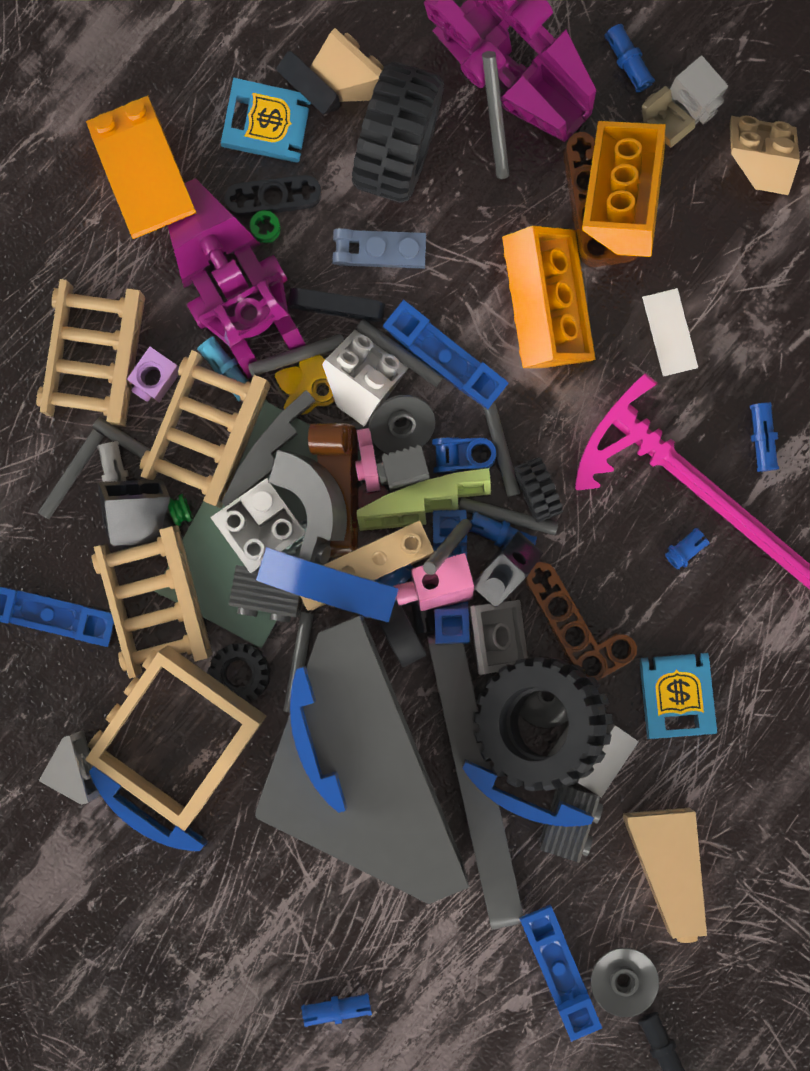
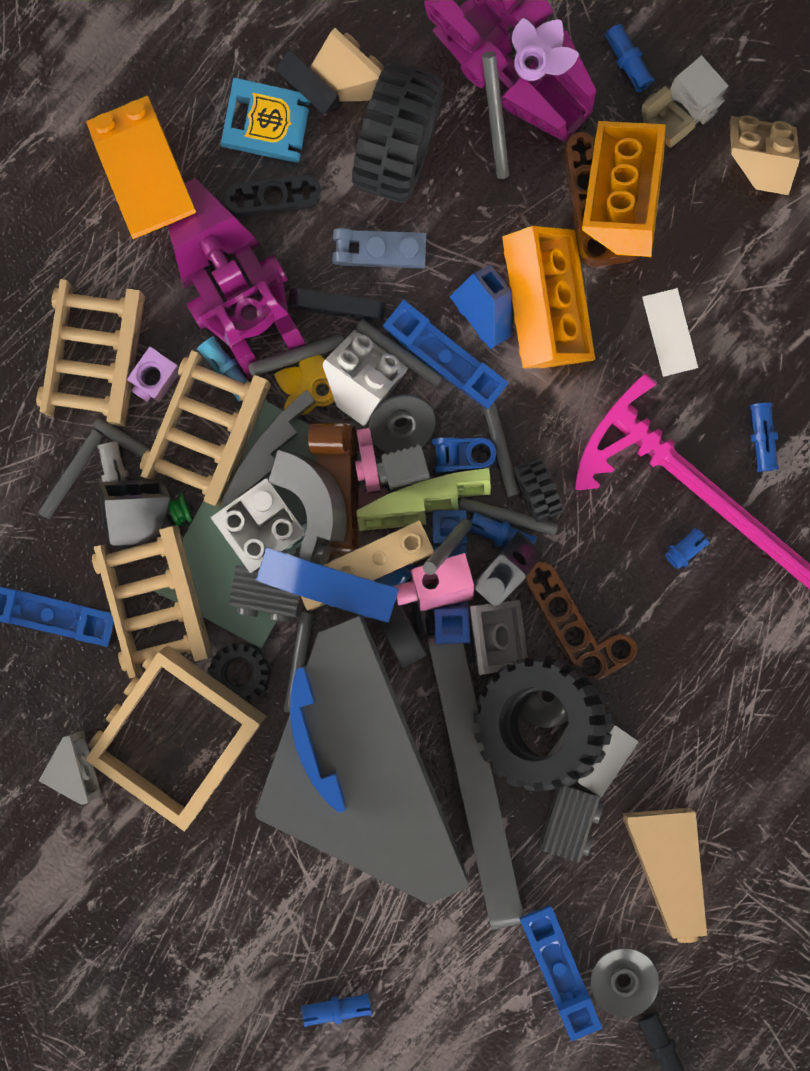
(140, 820): blue slope -> none
(256, 232): green bush -> none
(486, 305): none -> blue slope
(544, 47): none -> lavender plate
(564, 814): blue slope -> none
(678, 689): dark azure container -> none

